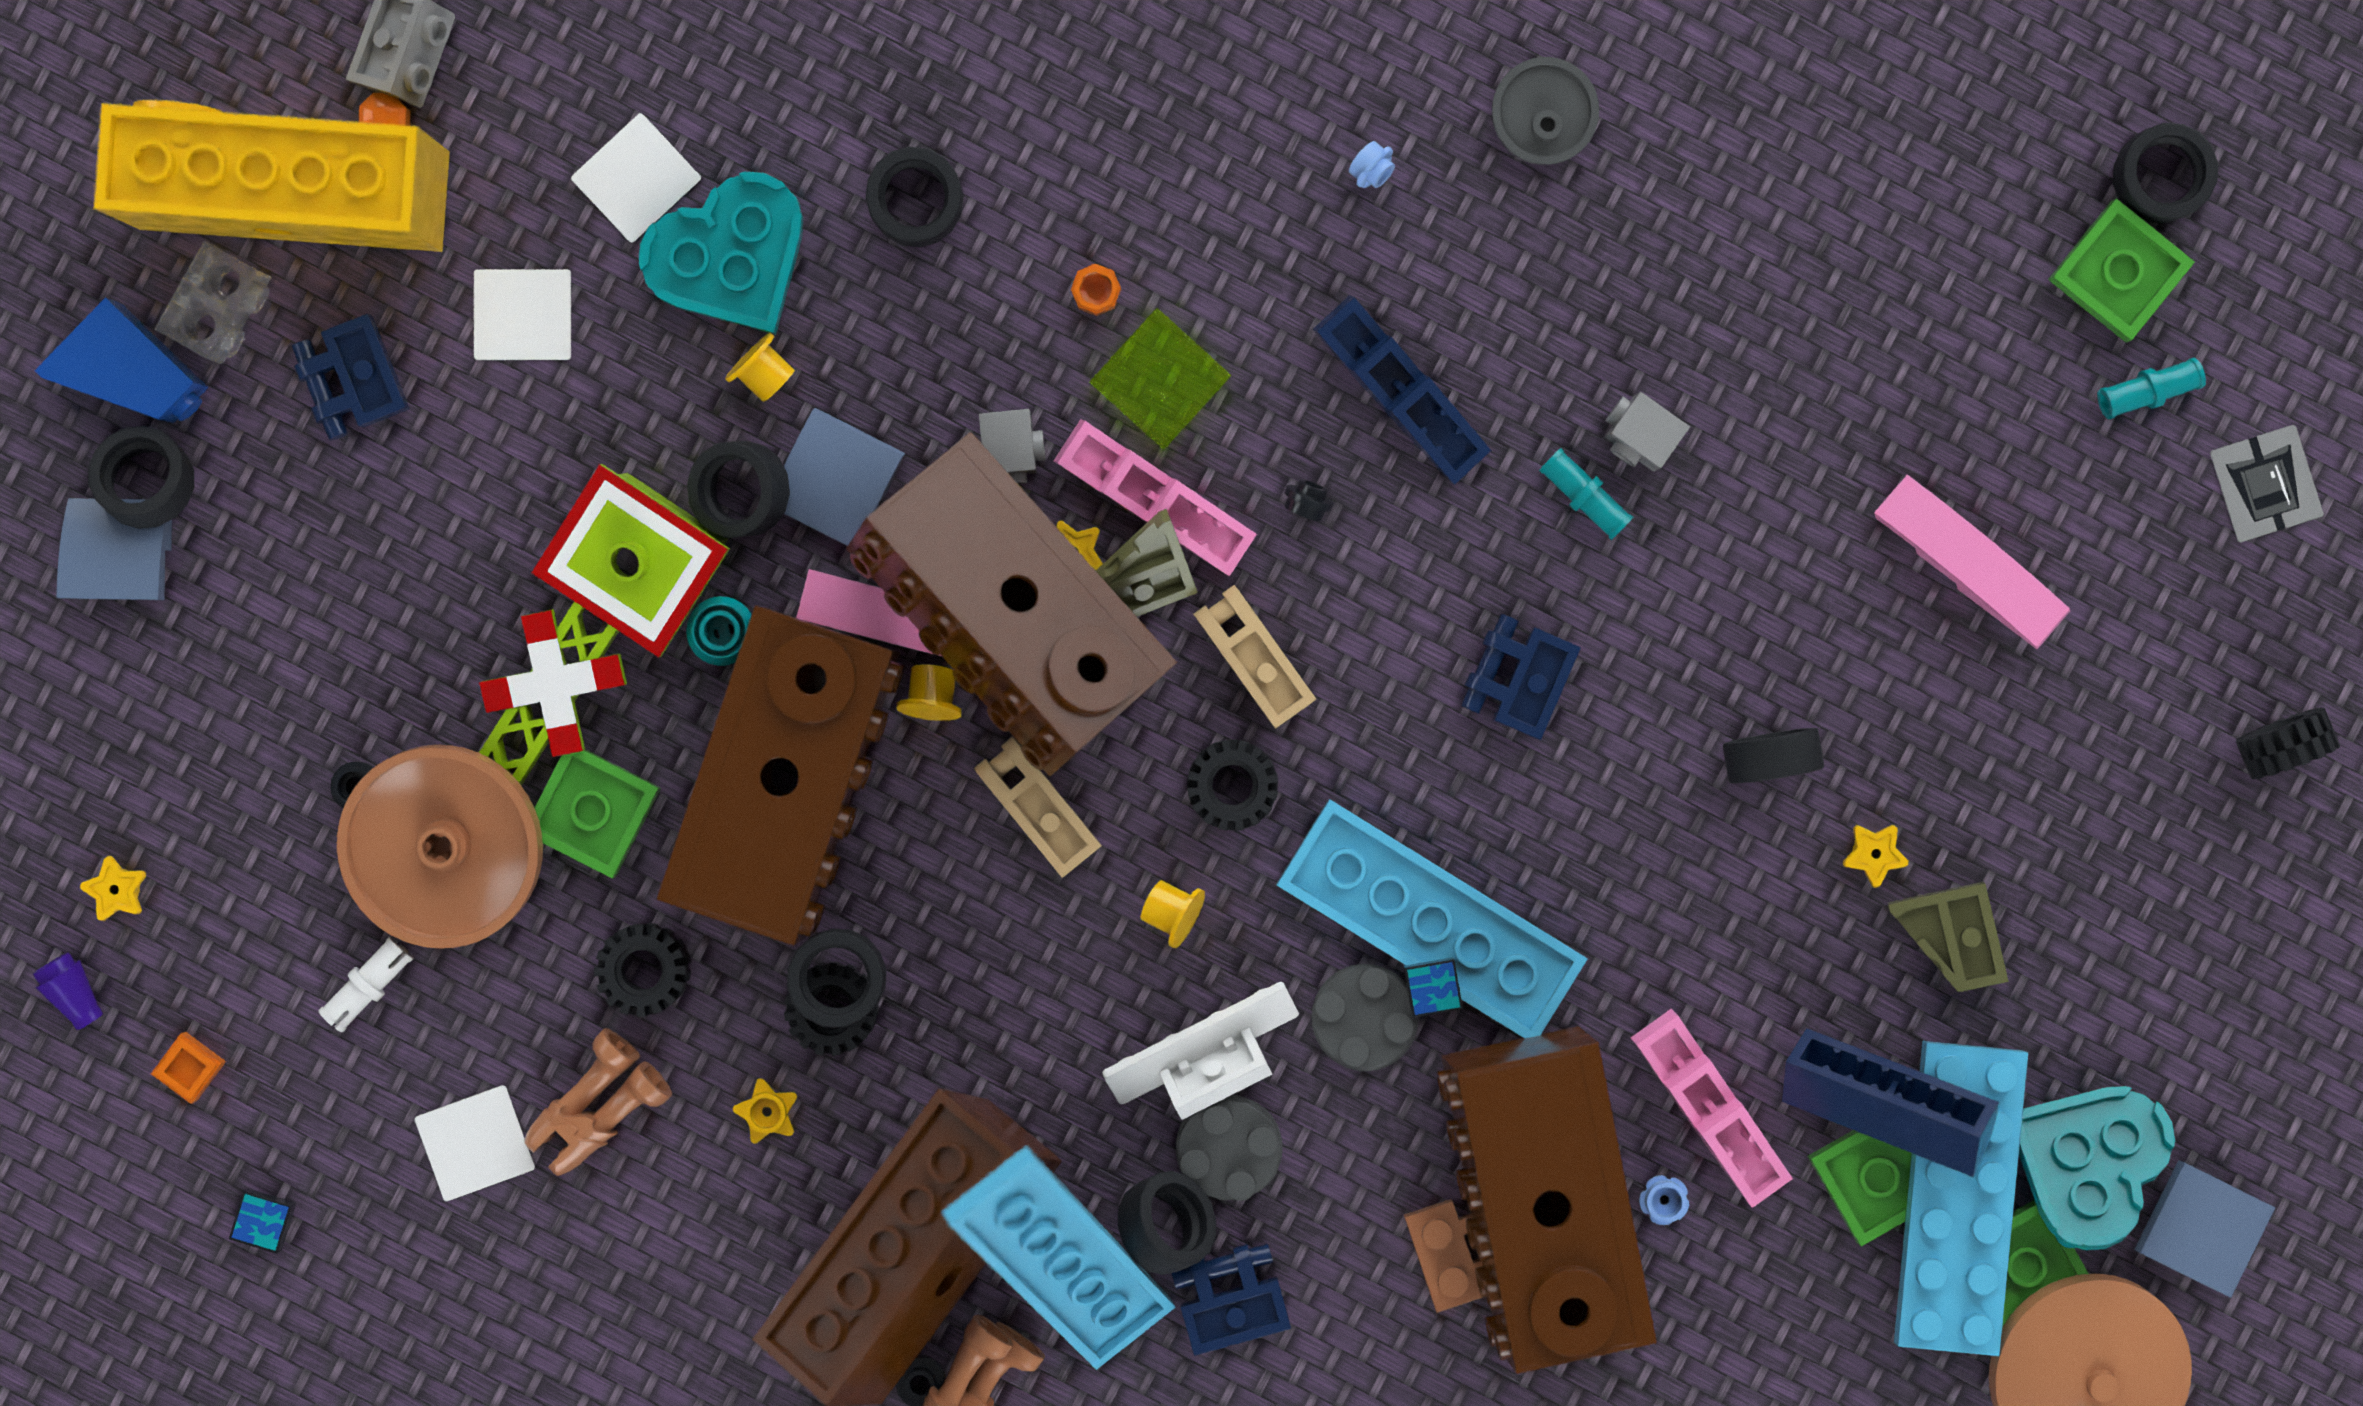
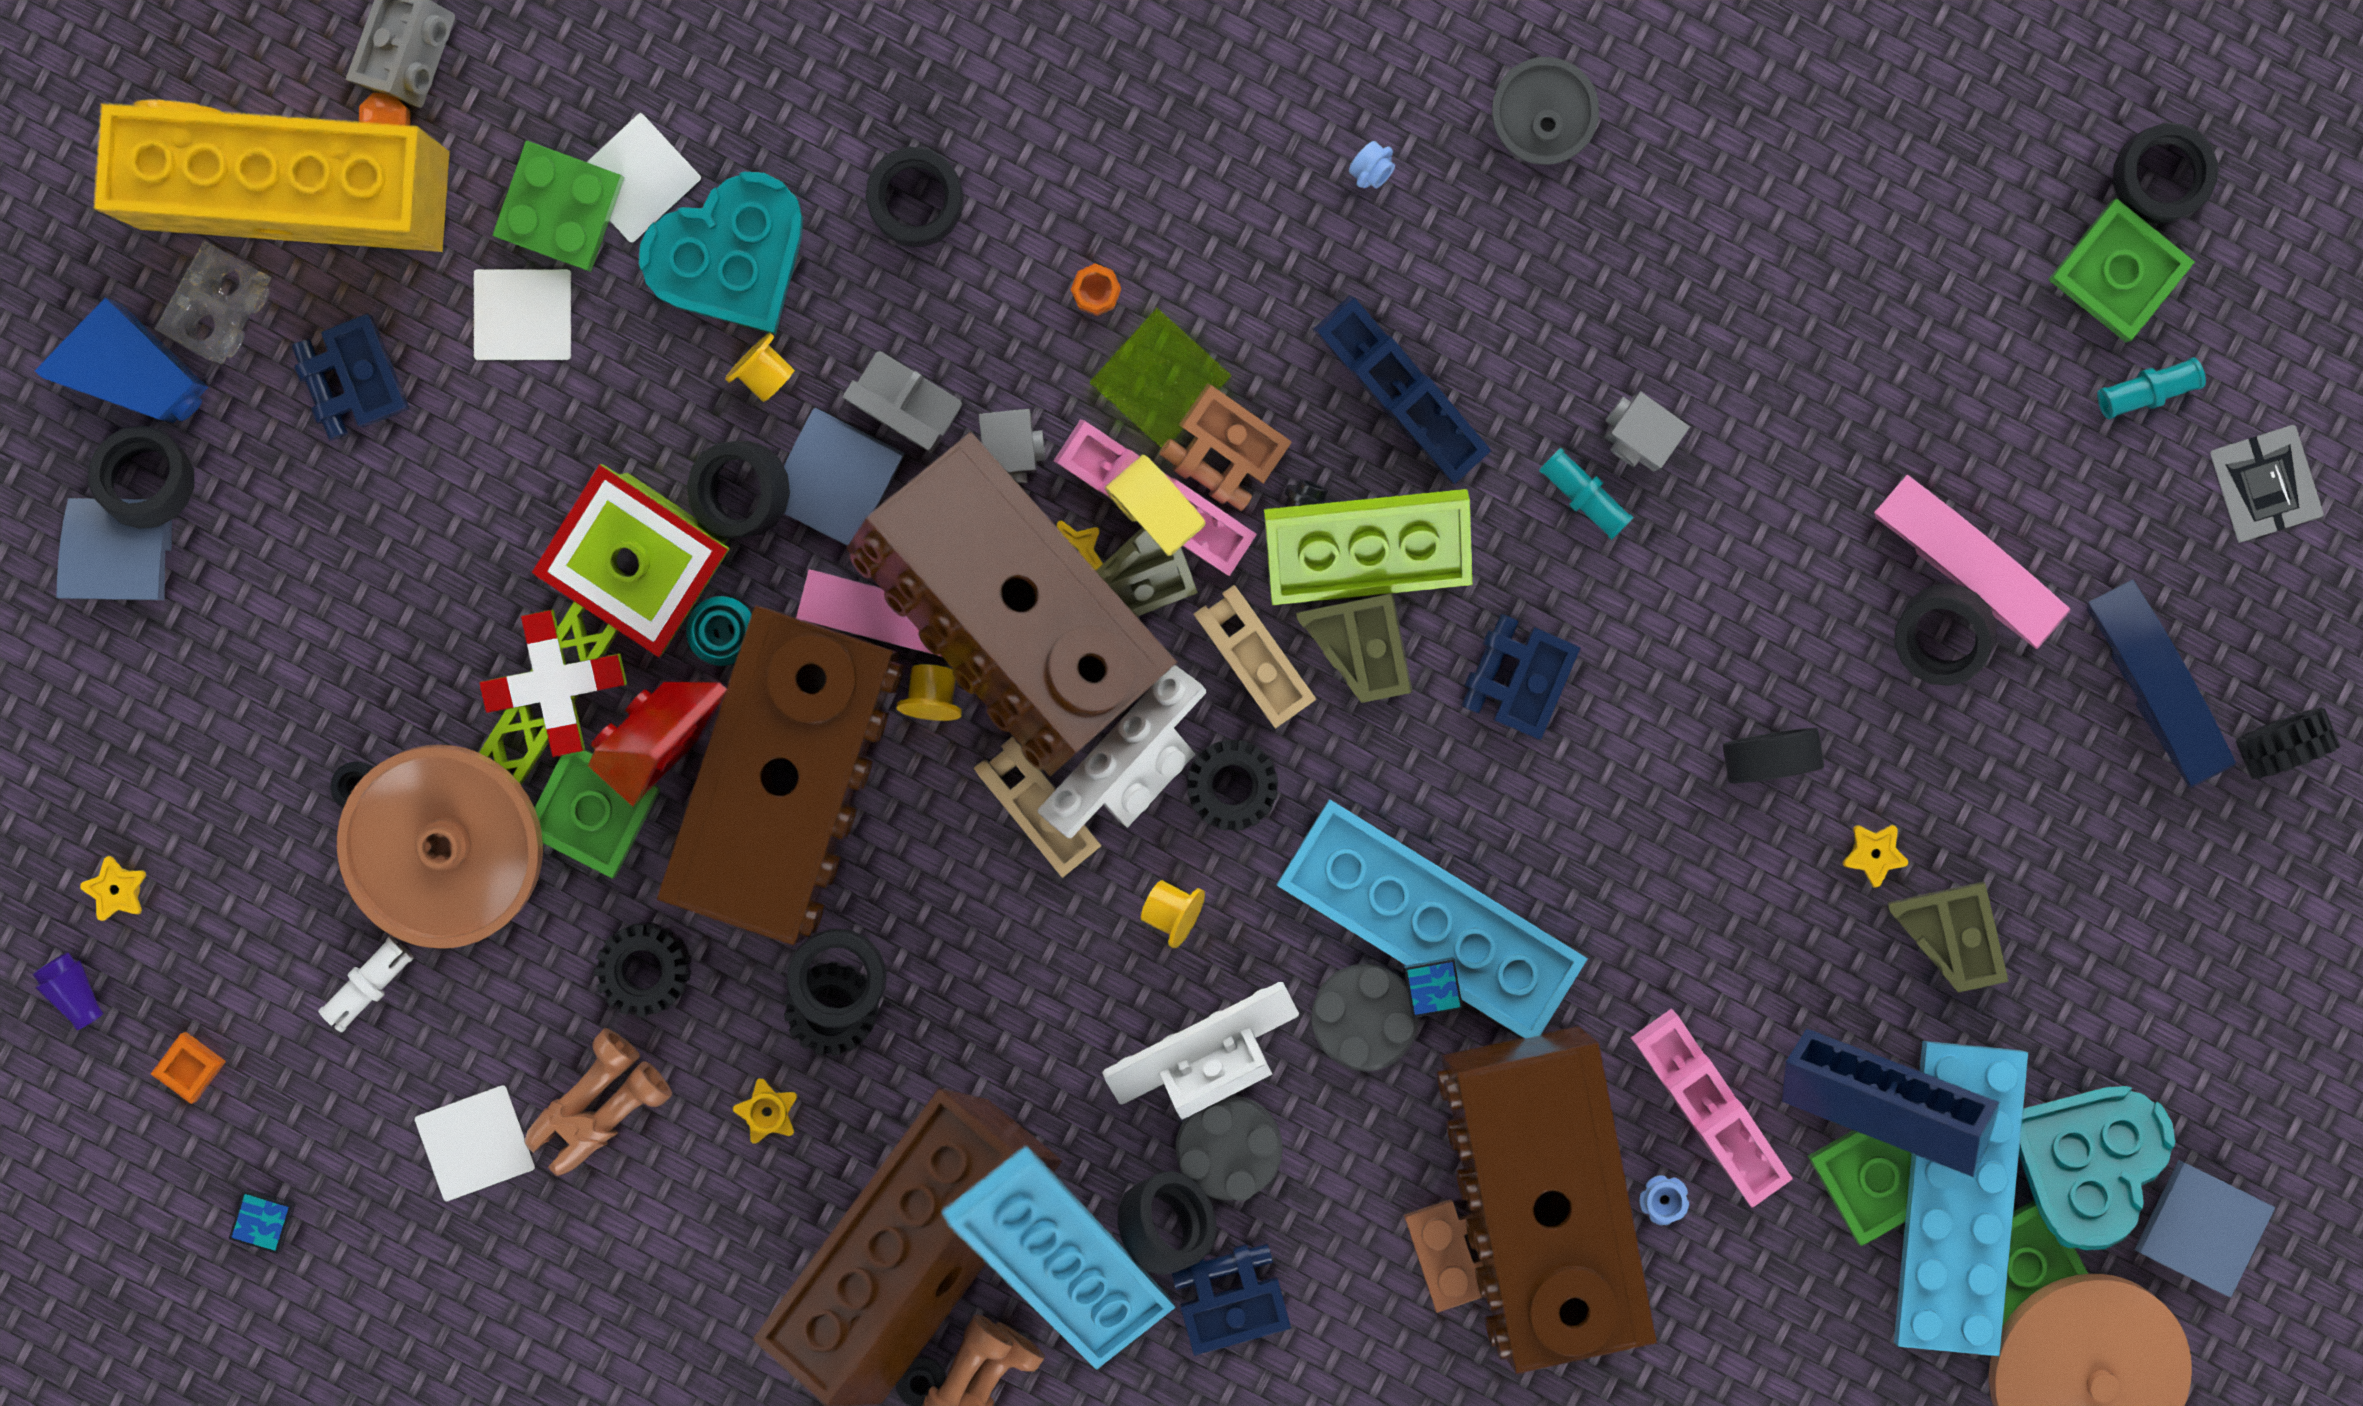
(558, 206): none -> bright green plate
(654, 736): none -> red slope
(904, 401): none -> light grey panel
(1132, 759): none -> white bracket
(1156, 504): none -> light yellow panel
(1234, 434): none -> nougat plate
(1363, 645): none -> olive wing
(1369, 547): none -> lime plate
(1928, 667): none -> black tyre
(2161, 683): none -> dark blue slope

